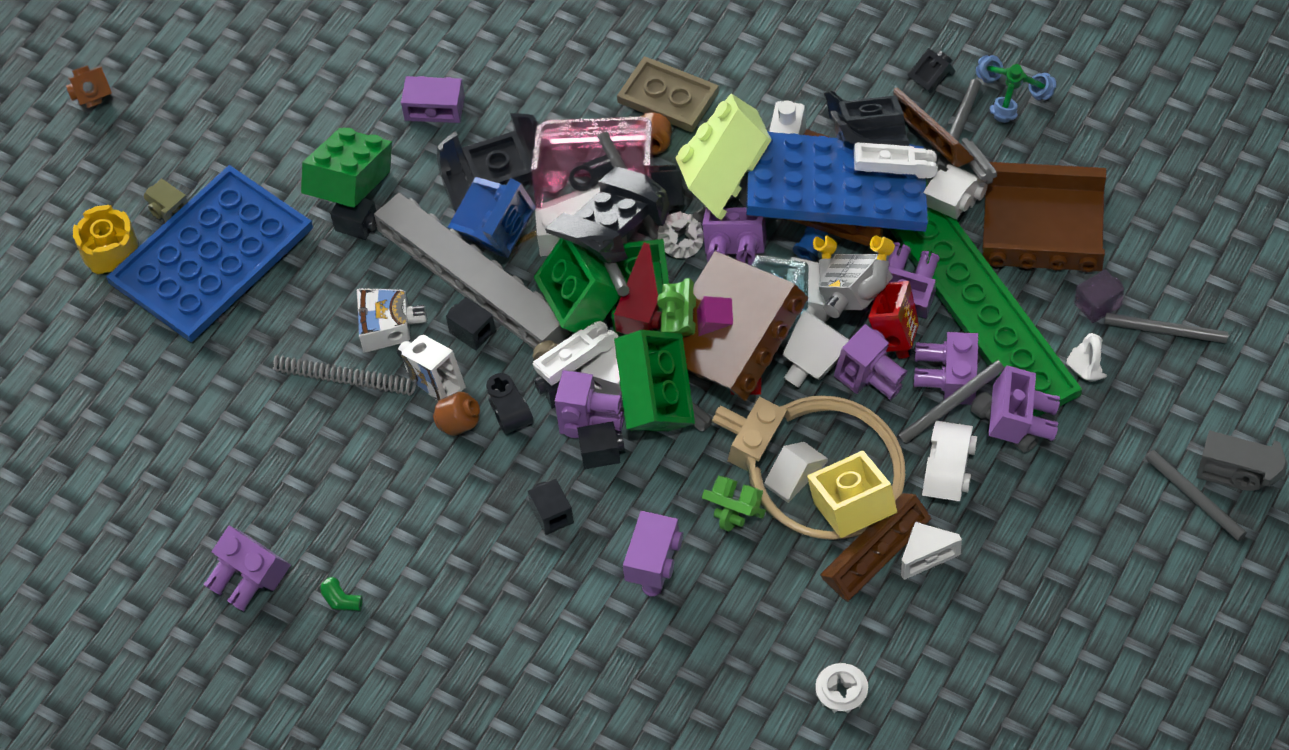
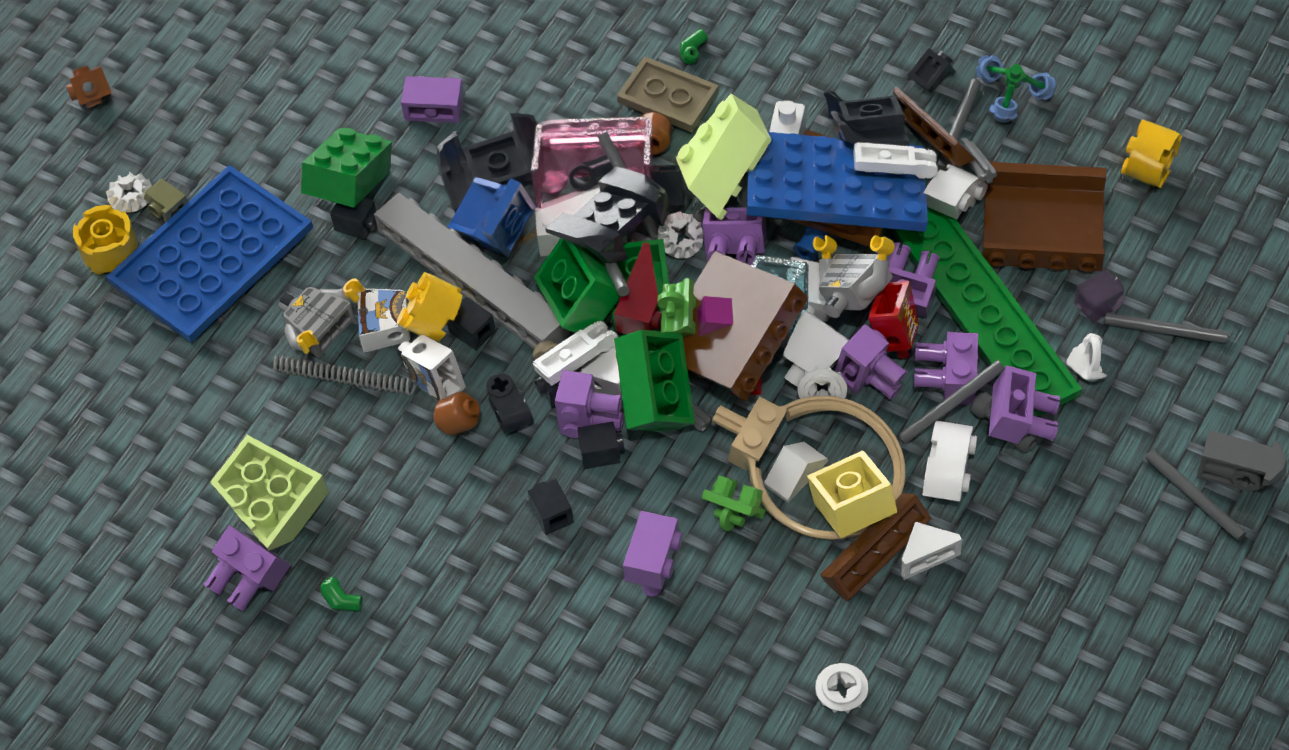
(132, 201): none -> white gear
(269, 491): none -> yellowish green wedge
(318, 316): none -> torso
(430, 306): none -> yellow brick
(689, 46): none -> green arm
(836, 384): none -> white gear
(1151, 153): none -> yellow brick

